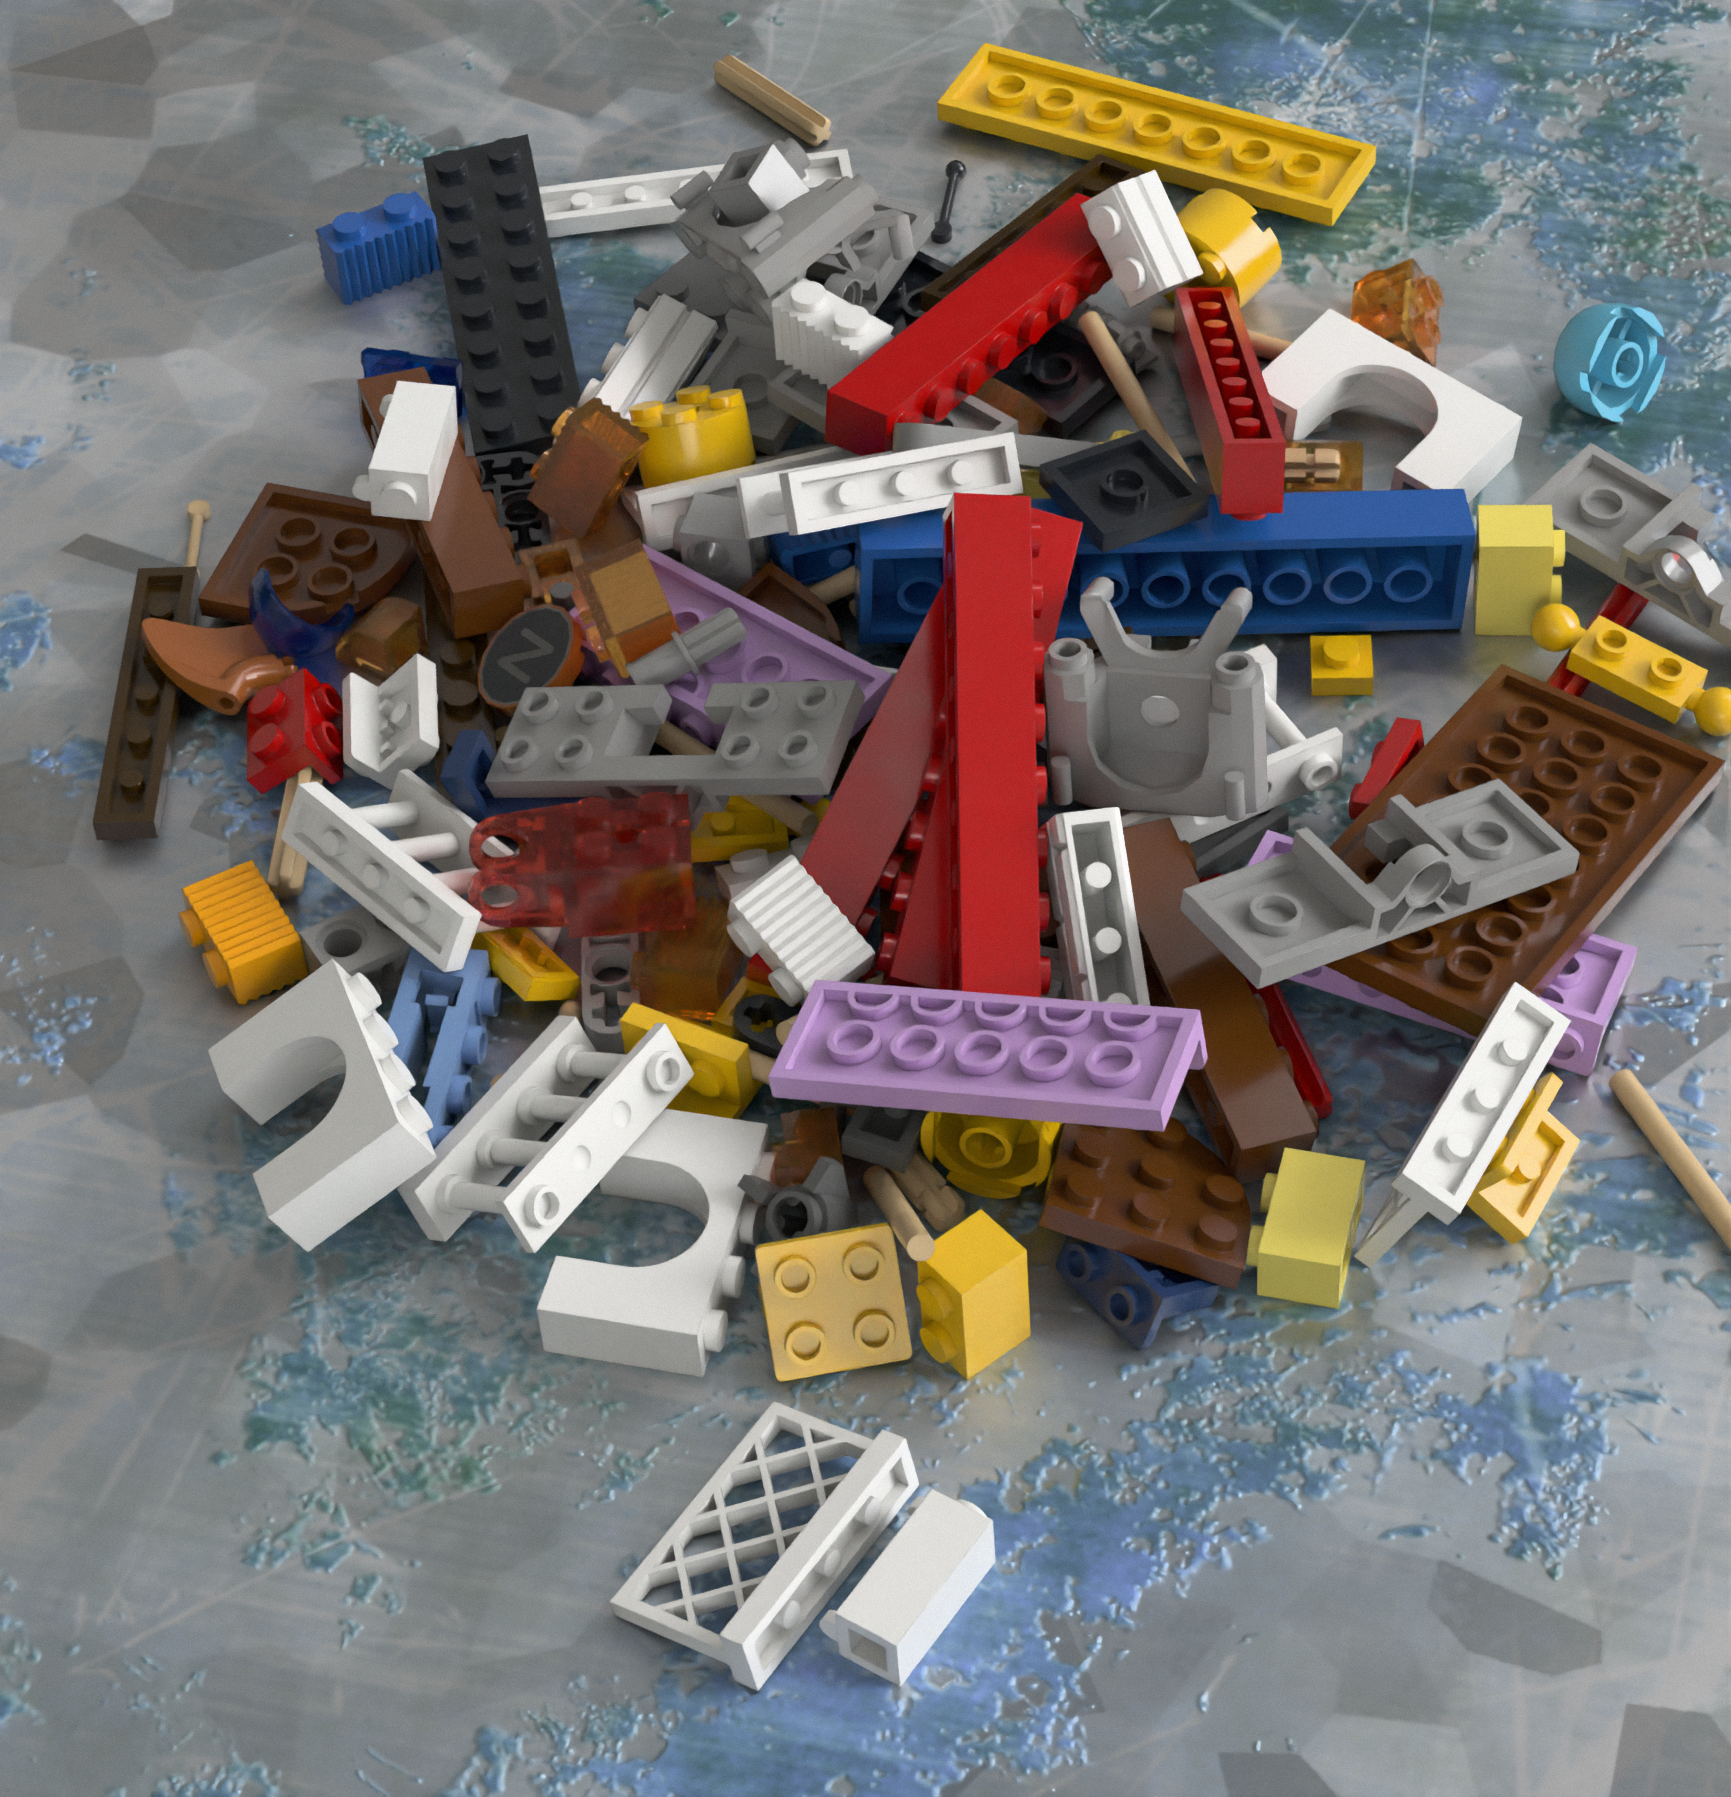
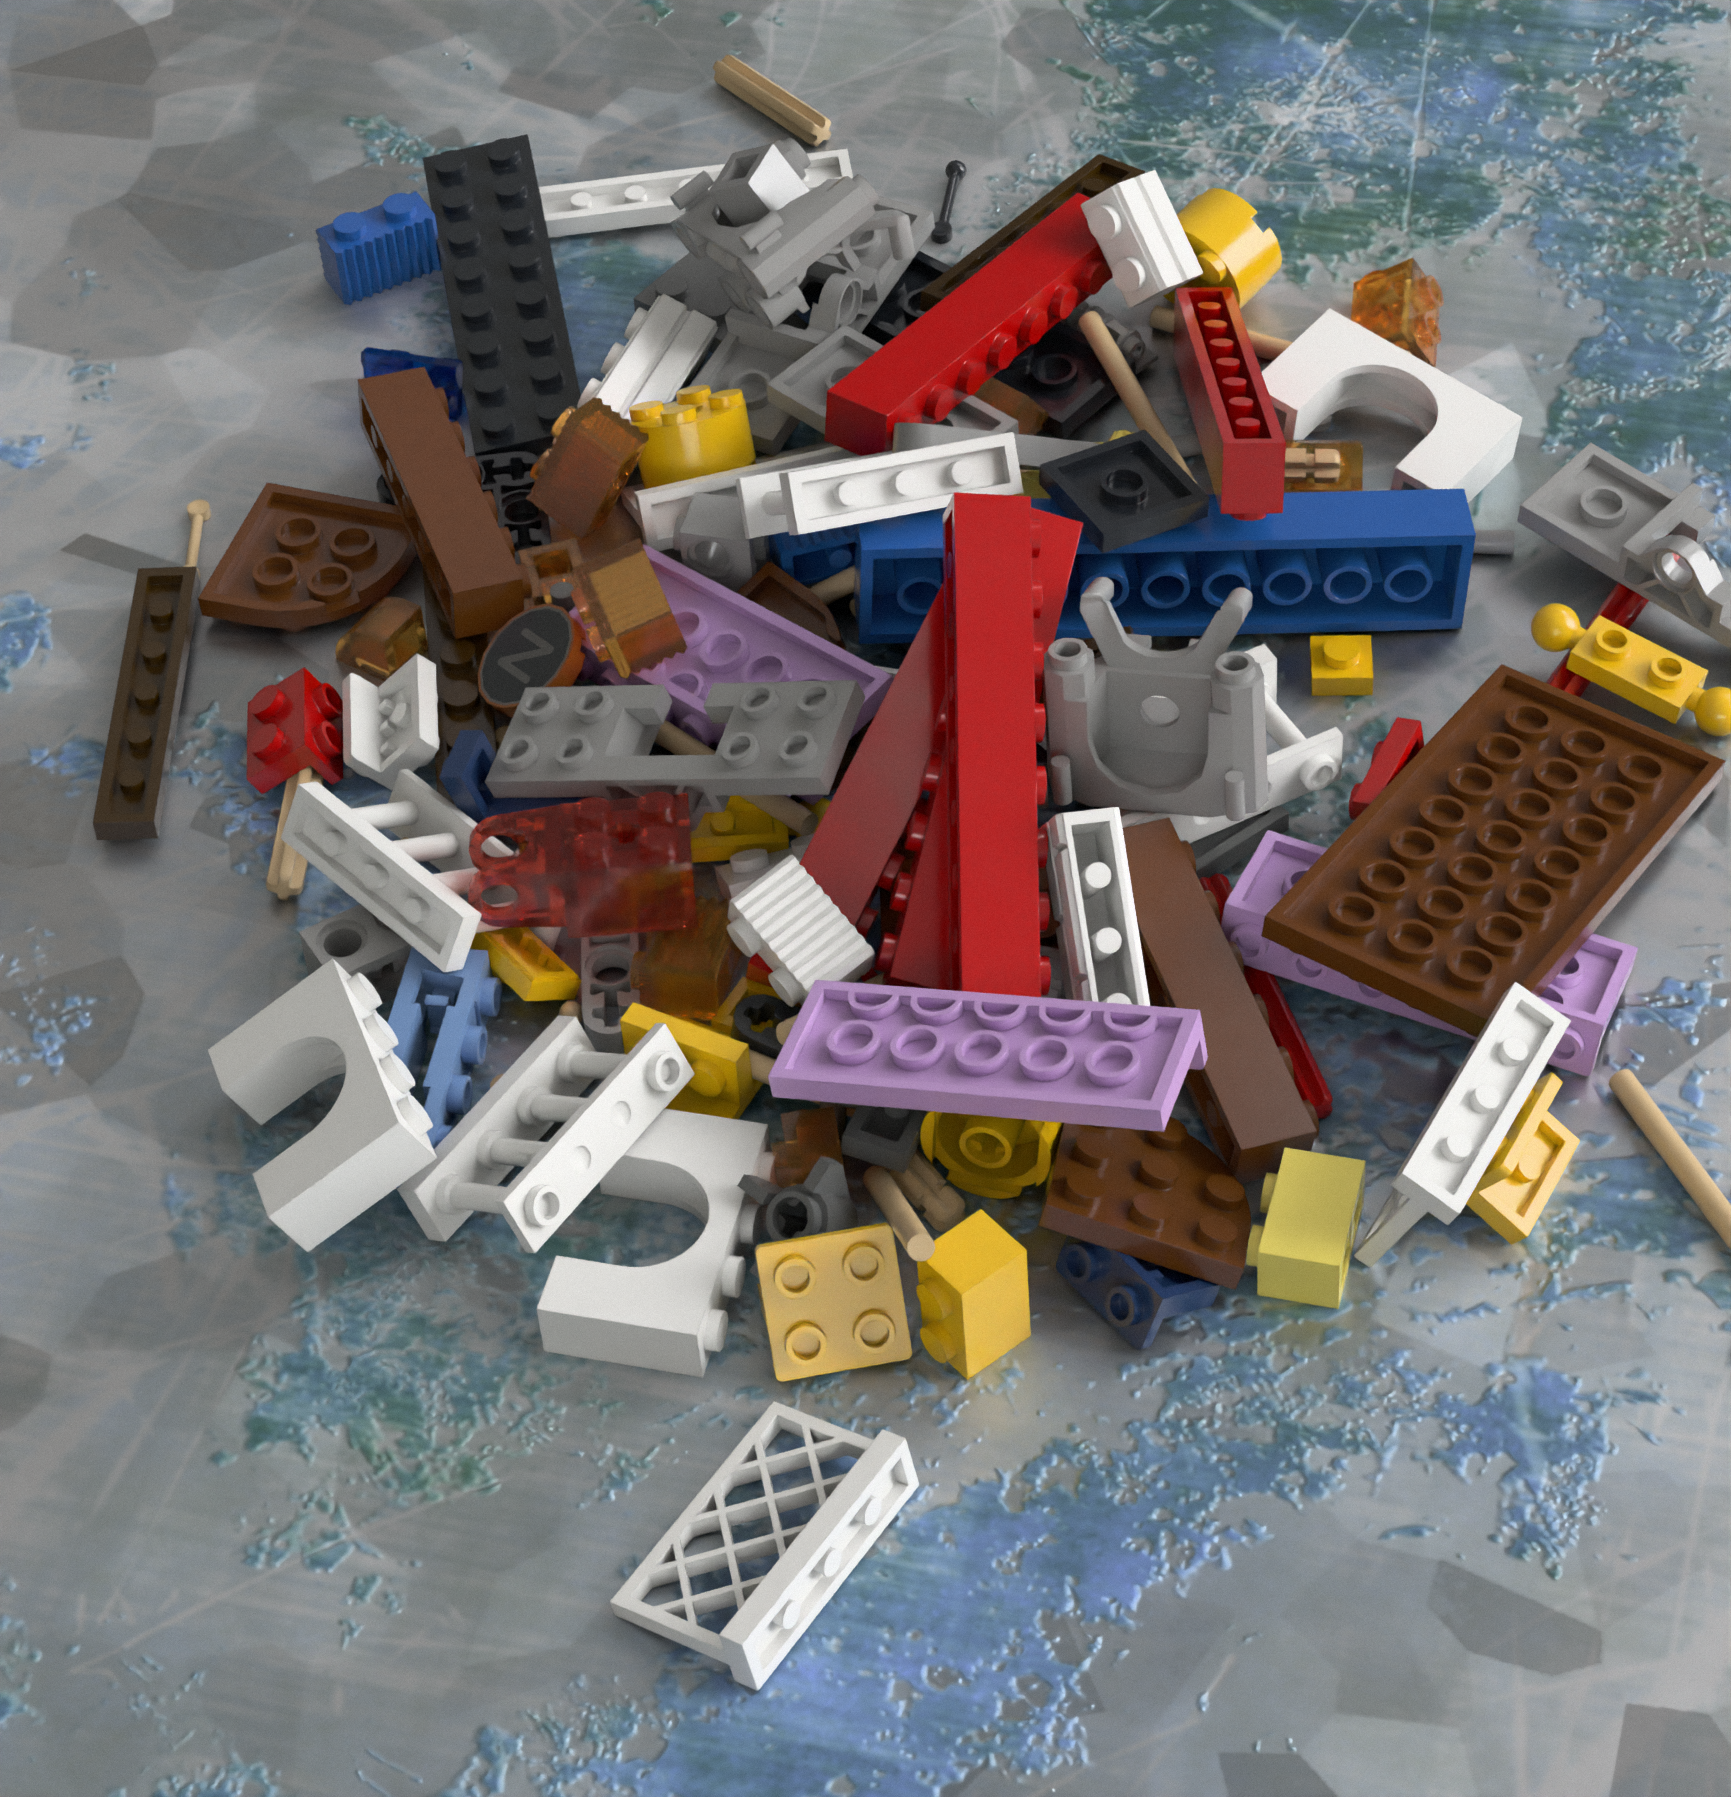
(215, 663): dark orange arm -> none
(244, 933): light orange brick -> none
(287, 632): clear blue helmet -> none
(410, 451): white brick -> none
(688, 650): light grey axle -> none
(824, 332): white brick -> none
(914, 1587): white brick -> none
(1158, 130): yellow plate -> none
(1316, 910): light grey plate -> none
(1515, 567): light yellow brick -> none
(1609, 360): medium azure cylinder -> none

